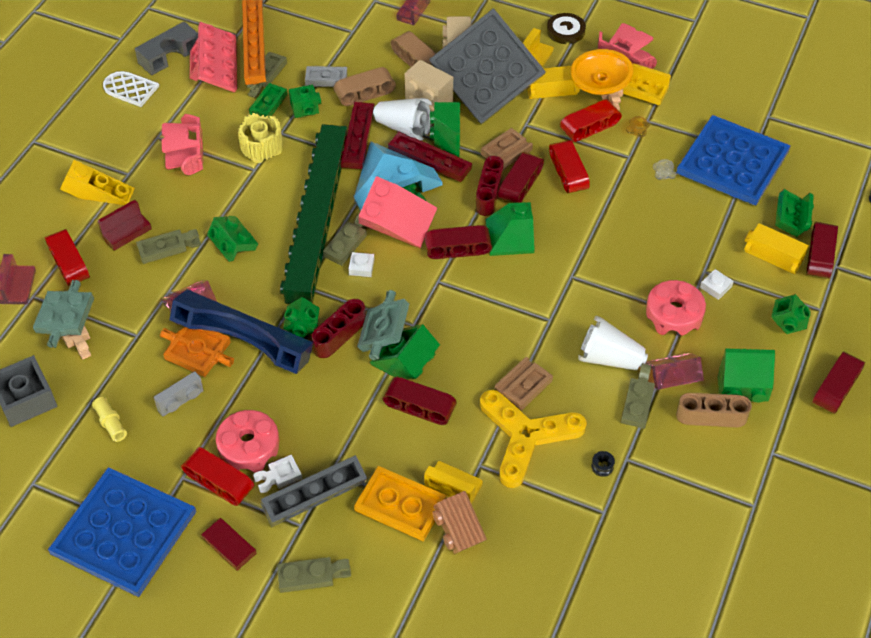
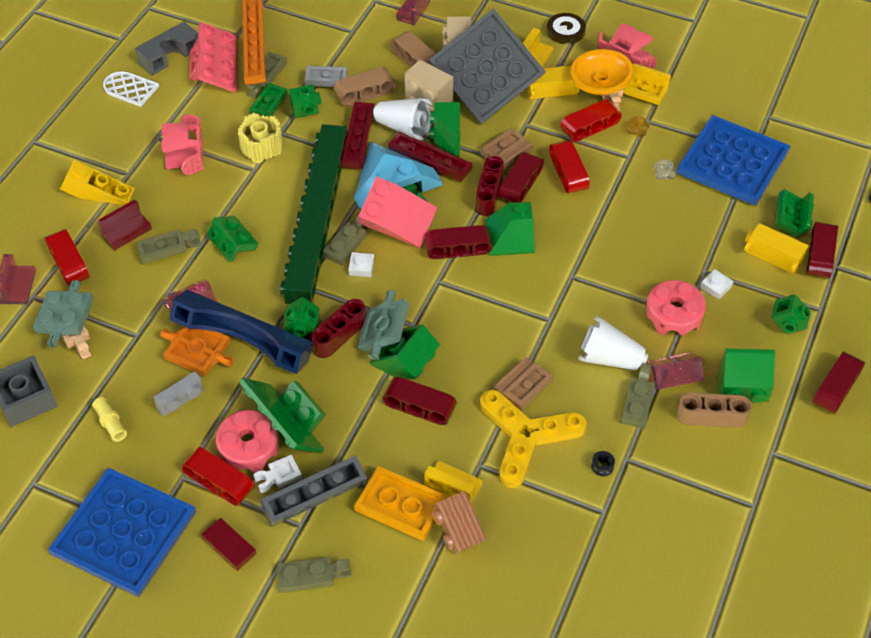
(291, 414): none -> green bracket

